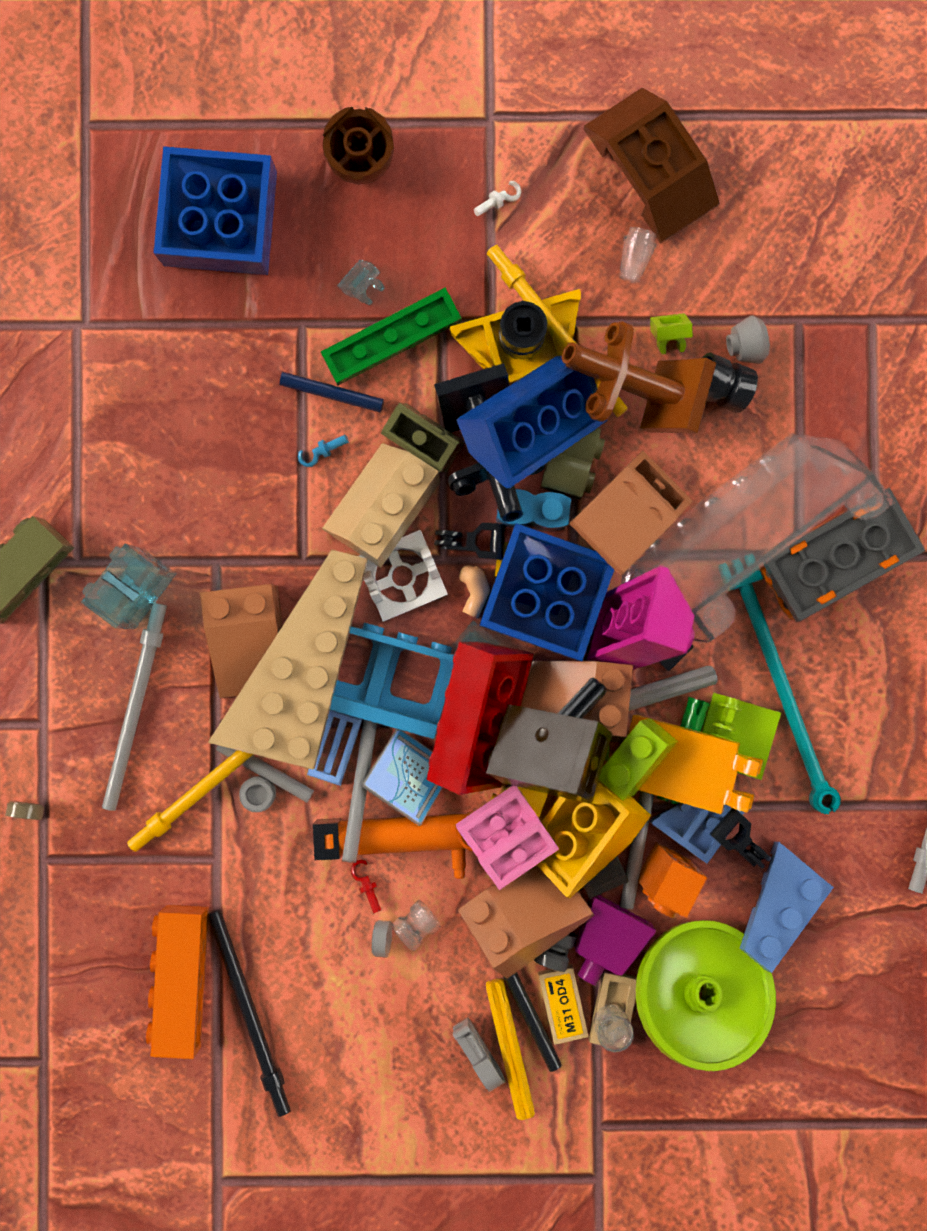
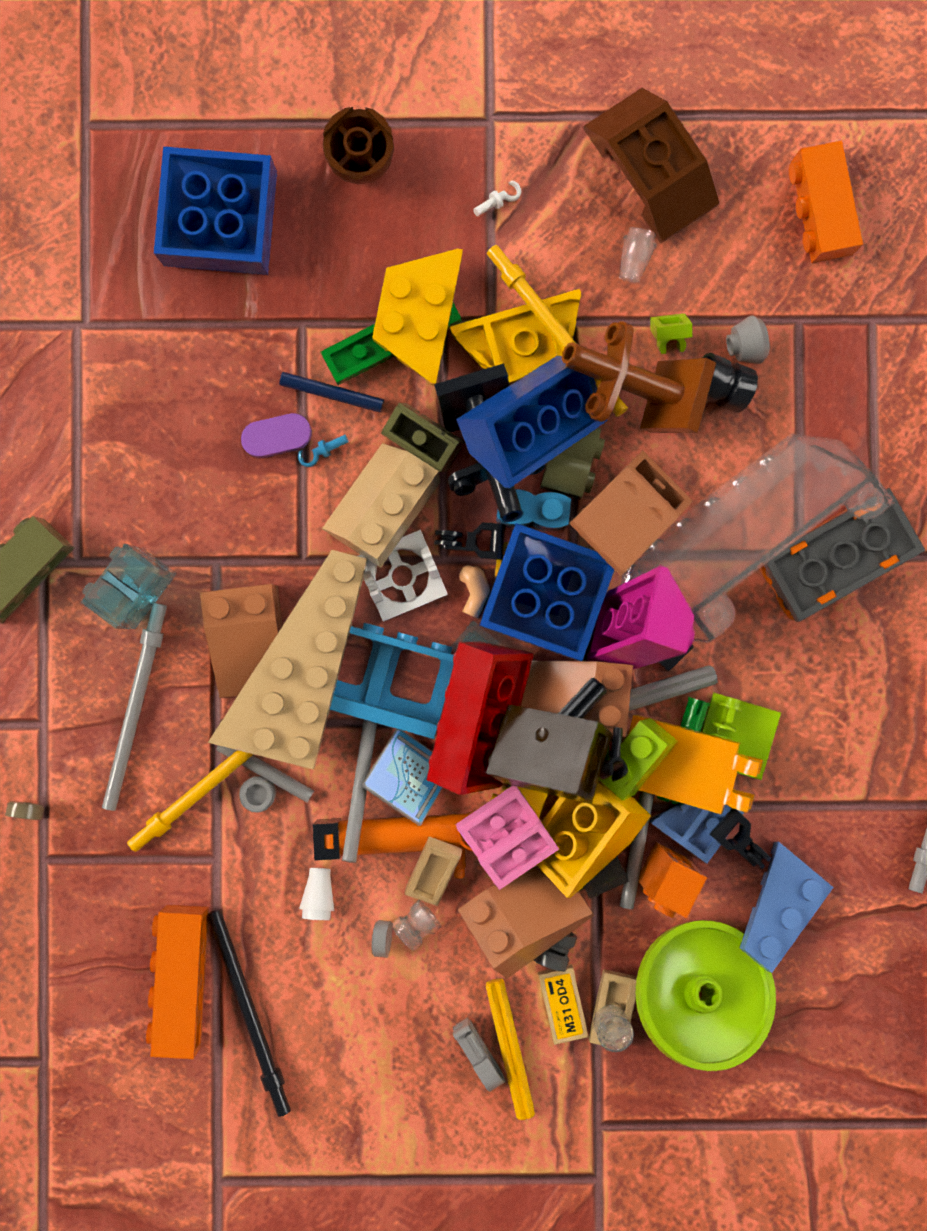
(276, 435): none -> medium lavender tile
(317, 896): none -> white cone
(325, 775): light blue tile -> none
(359, 279): clear light blue tile -> none
(368, 887): red hand -> none
(417, 311): none -> yellow wing
(433, 871): none -> tan tile
(522, 330): black wheel -> none
(533, 1022): black piece -> none
(610, 939): magenta torso -> none
(615, 765): none -> black hand
(818, 783): teal hinge -> none
(825, 202): none -> orange brick

